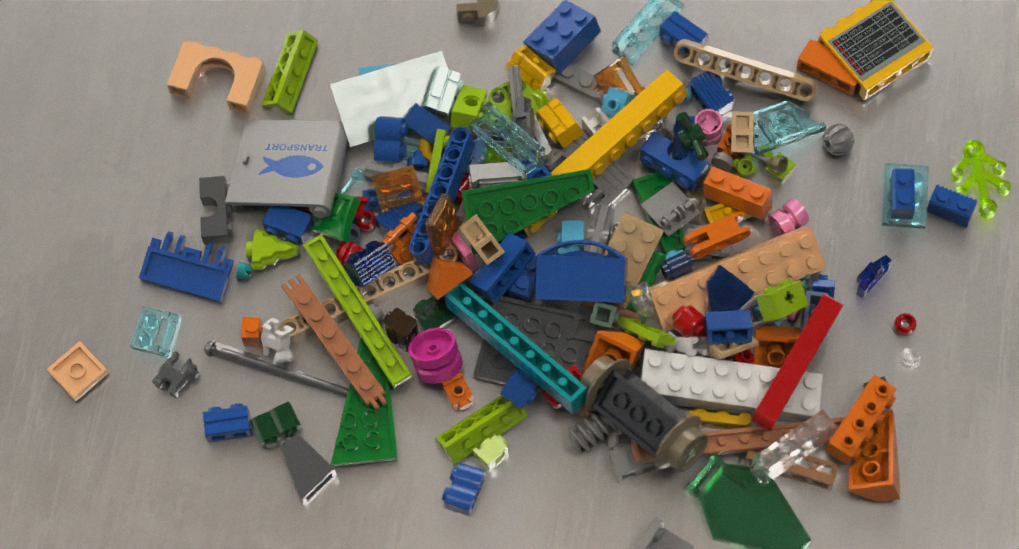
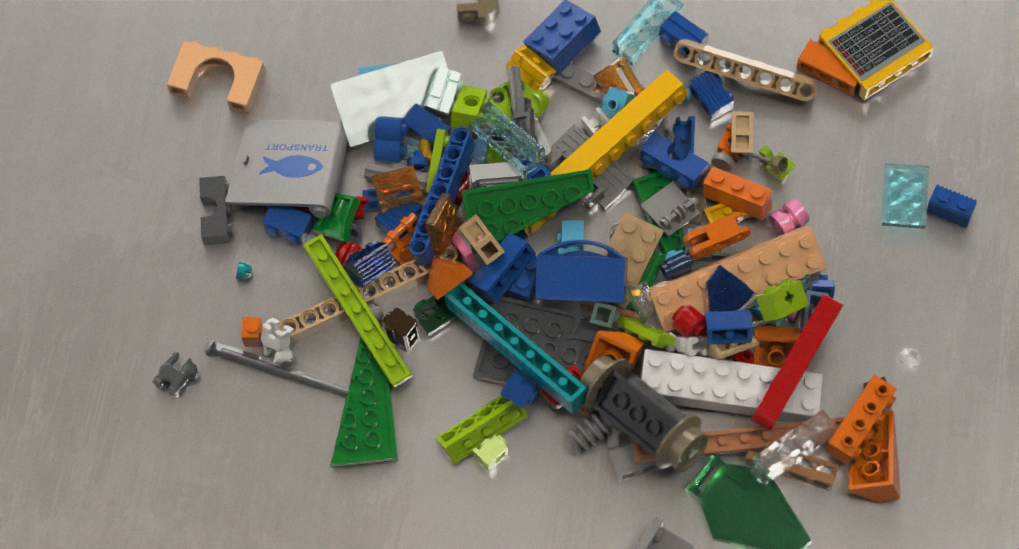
(77, 371): light nougat plate -> none
(148, 330): clear light blue plate -> none
(185, 270): blue hinge -> none
(227, 423): blue brick -> none
(268, 250): lime rock -> none
(275, 425): dark green brick -> none
(292, 71): lime fence -> none
(307, 468): dark grey slope -> none
(335, 342): nougat hinge -> none
(357, 174): clear light blue hand -> none
(366, 227): red plate -> none
(435, 355): dark pink wheel -> none
(458, 401): orange brick -> none
(464, 488): blue brick -> none
(559, 122): yellow brick -> none
(600, 228): light grey piece -> none
(692, 136): dark green bar -> none
(711, 124): bright pink wheel -> none
(721, 419): yellow plate -> none
(742, 172): lime plate -> none
(782, 126): clear light blue wing -> none
(838, 139): light grey piece -> none
(872, 274): clear blue plate -> none
(902, 193): blue brick -> none
(908, 318): red plate -> none
(980, 176): clear neon green plant -> none

